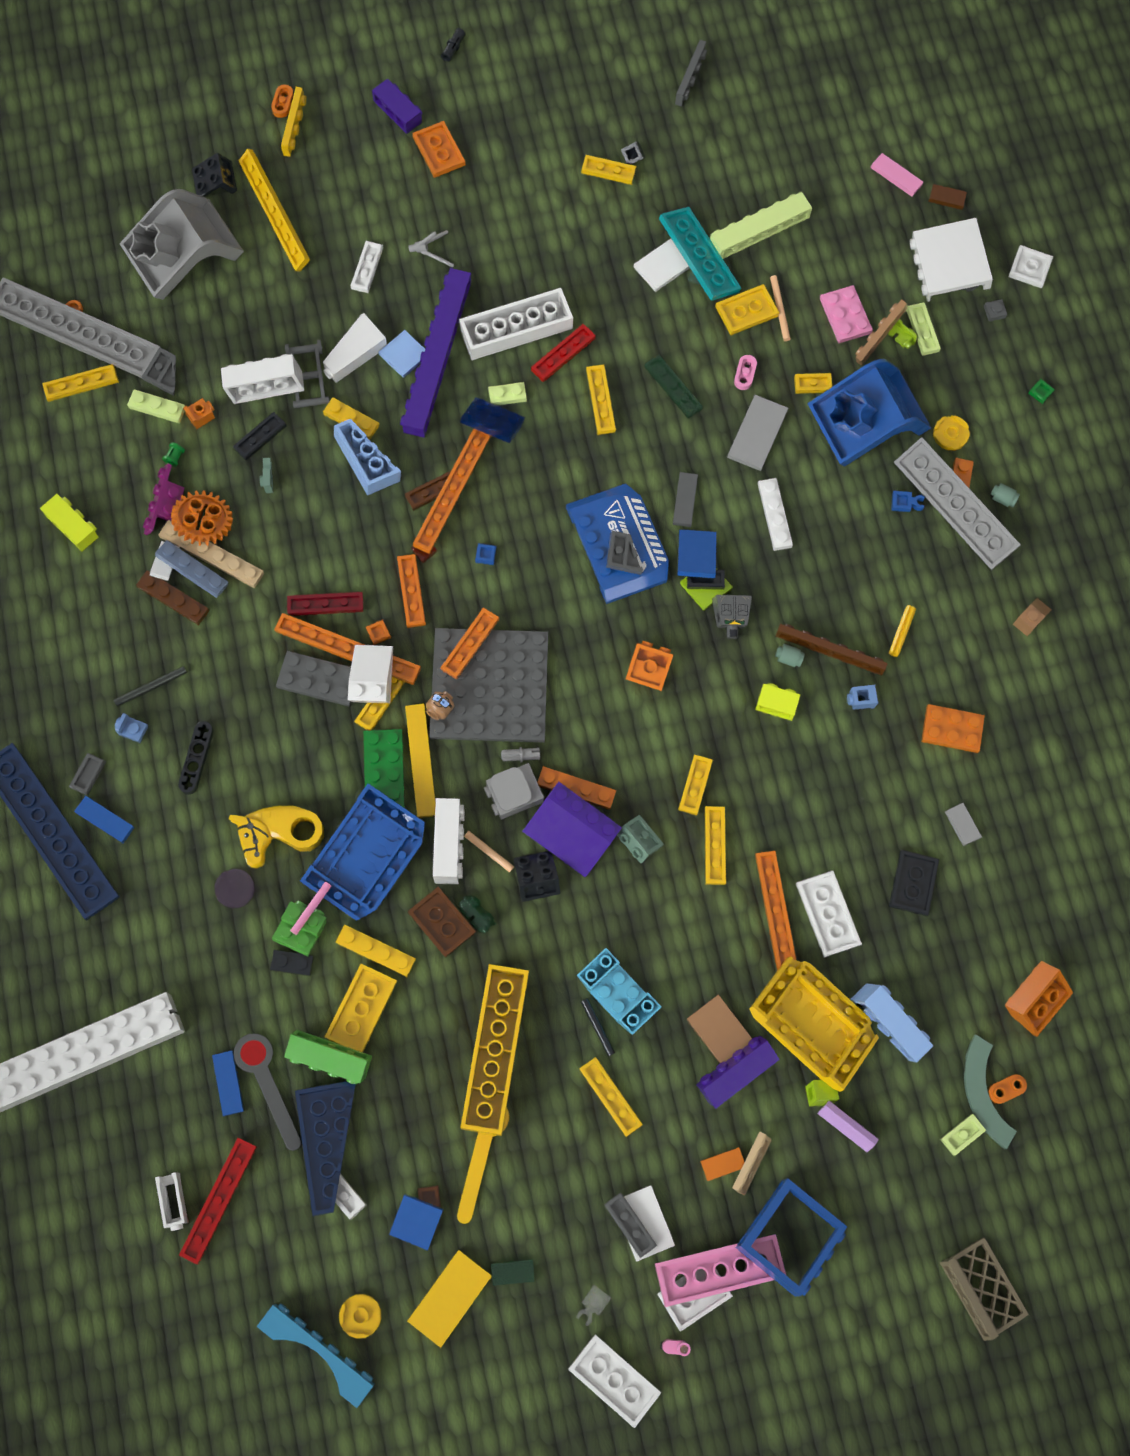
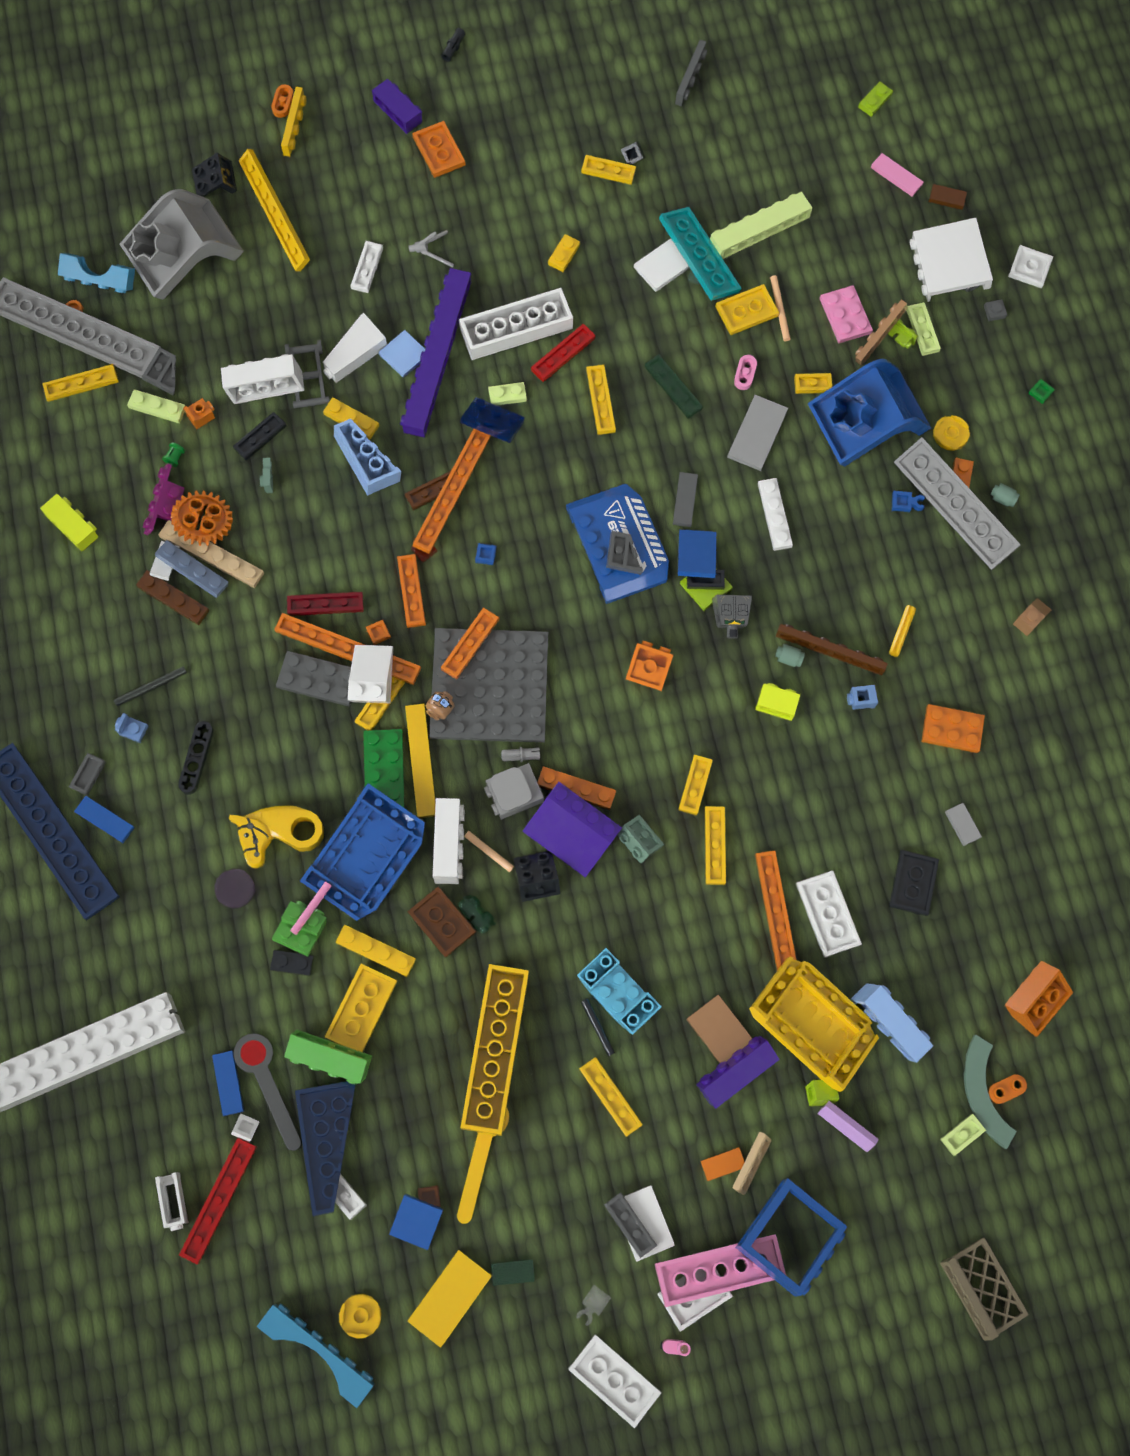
(75, 267): none -> dark azure arch
(245, 1127): none -> white plate
(564, 253): none -> yellow plate
(875, 99): none -> lime plate

